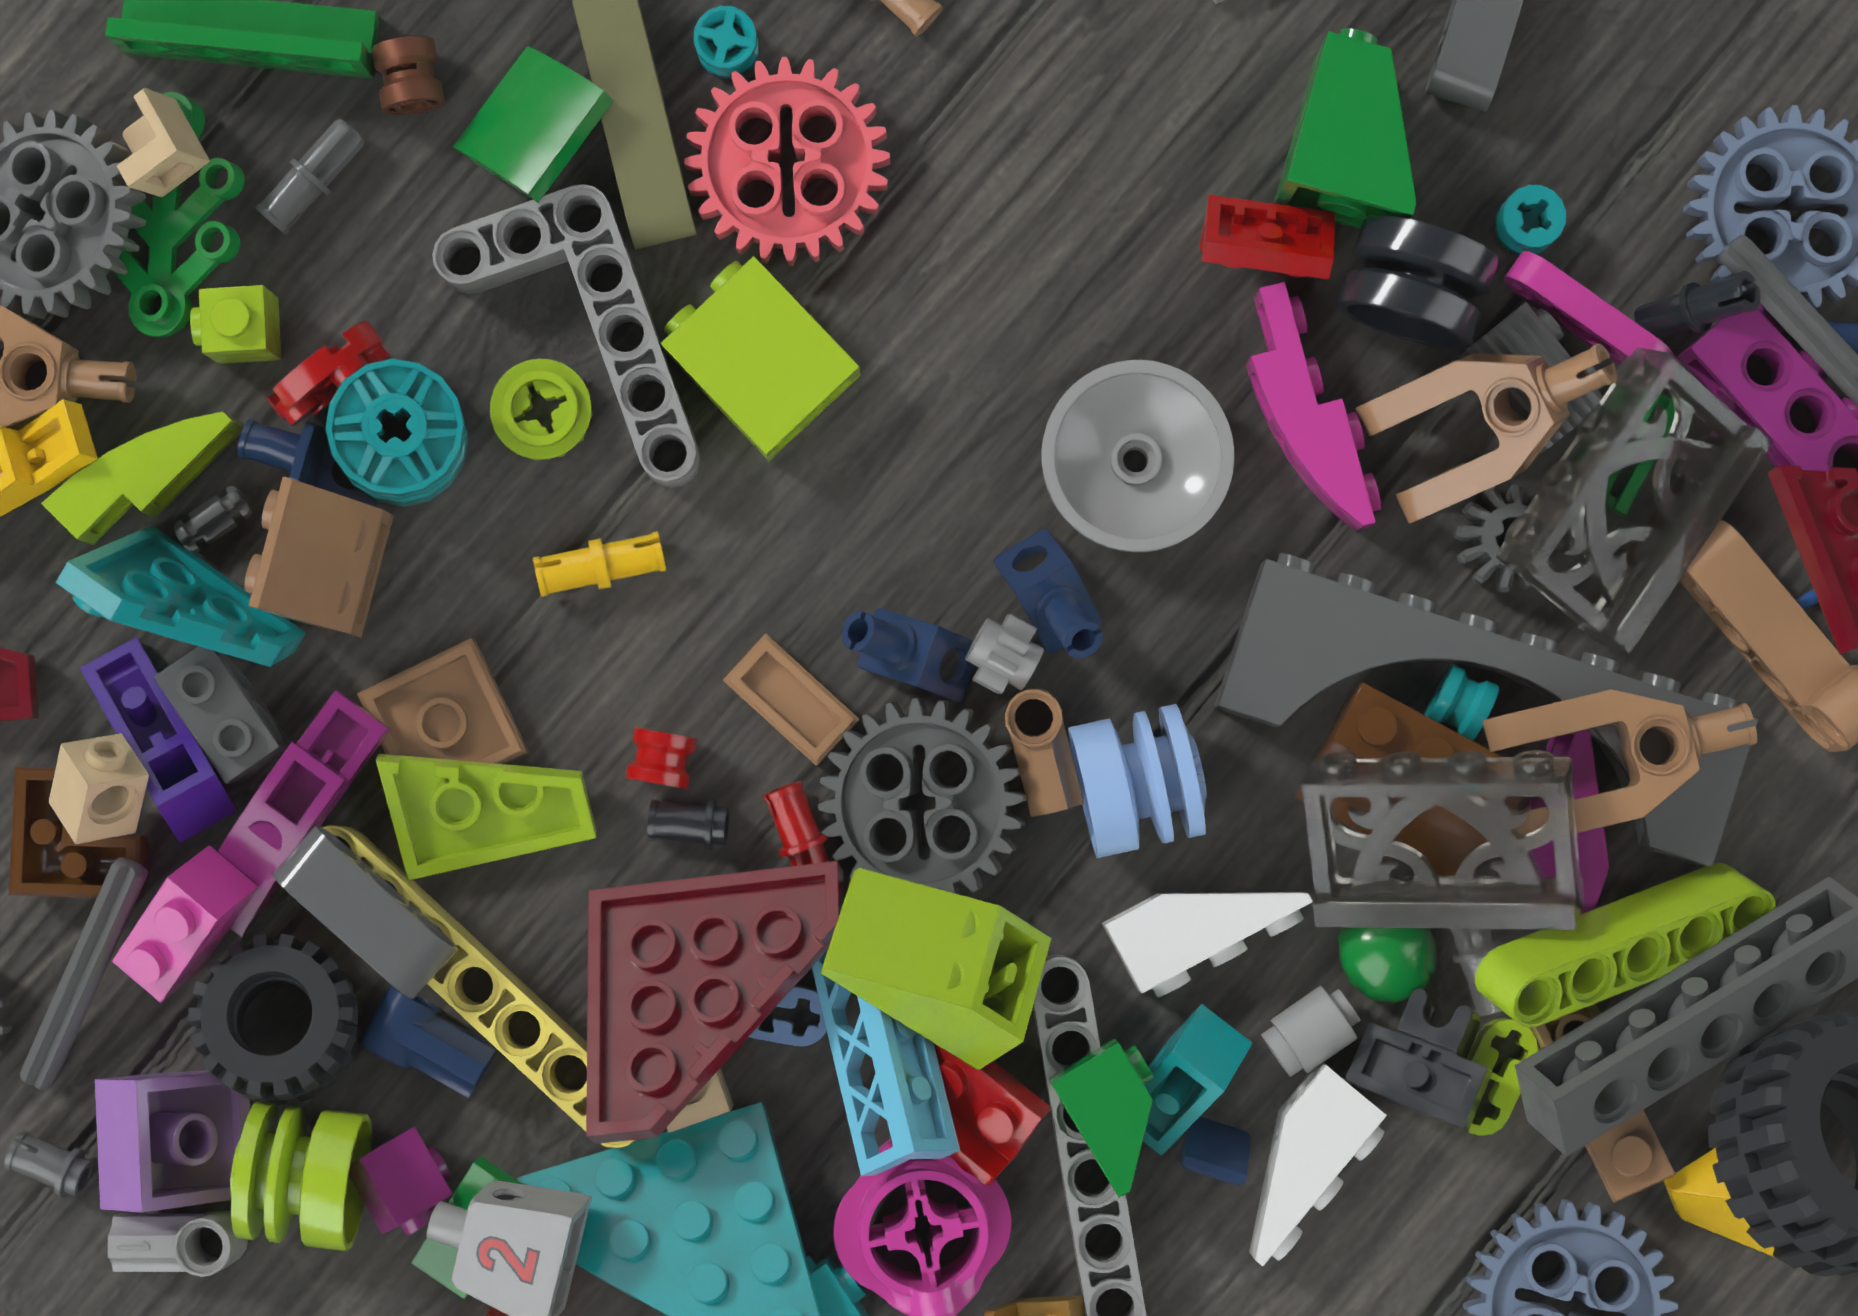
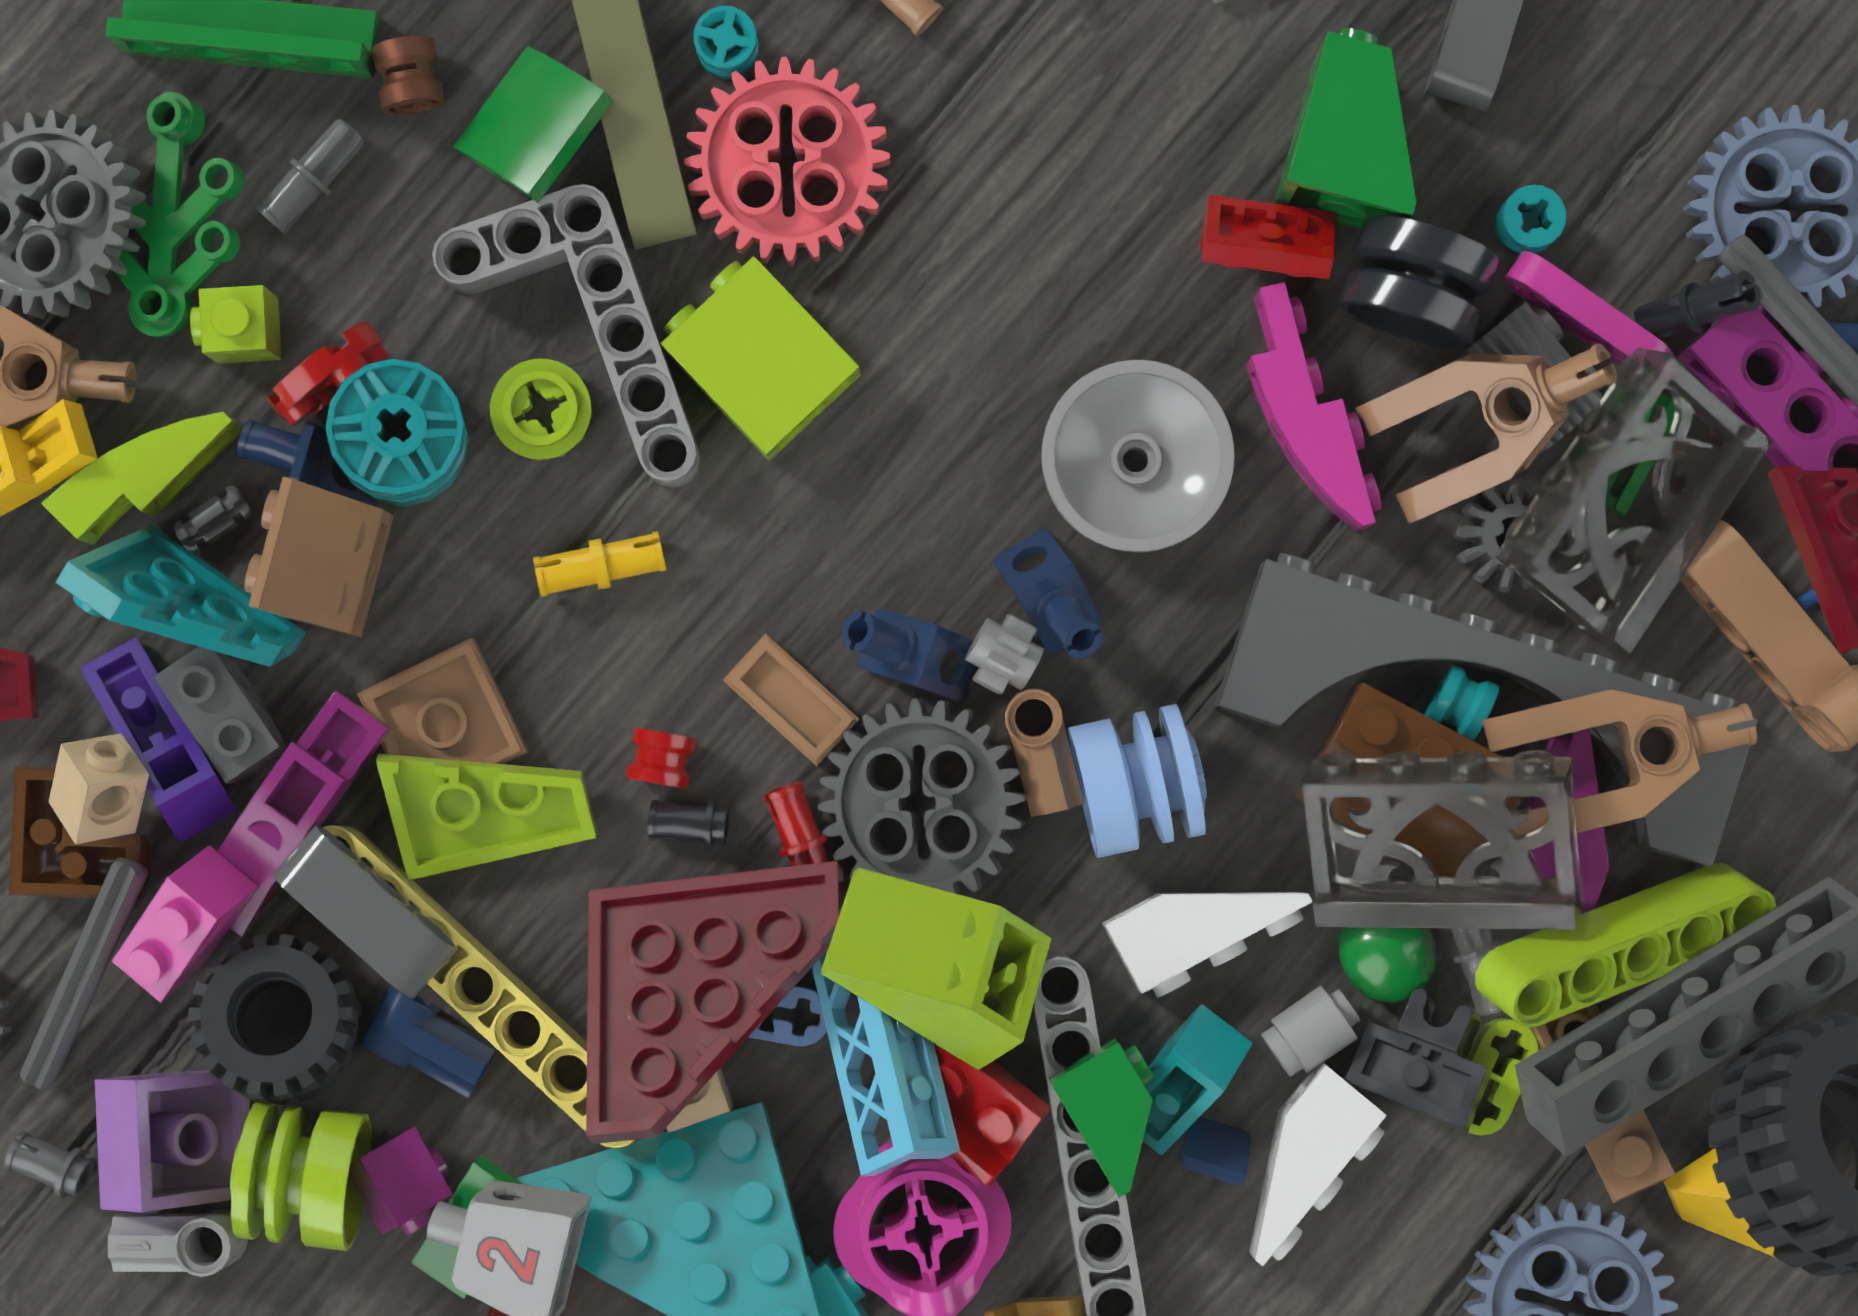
(161, 146): tan panel -> none

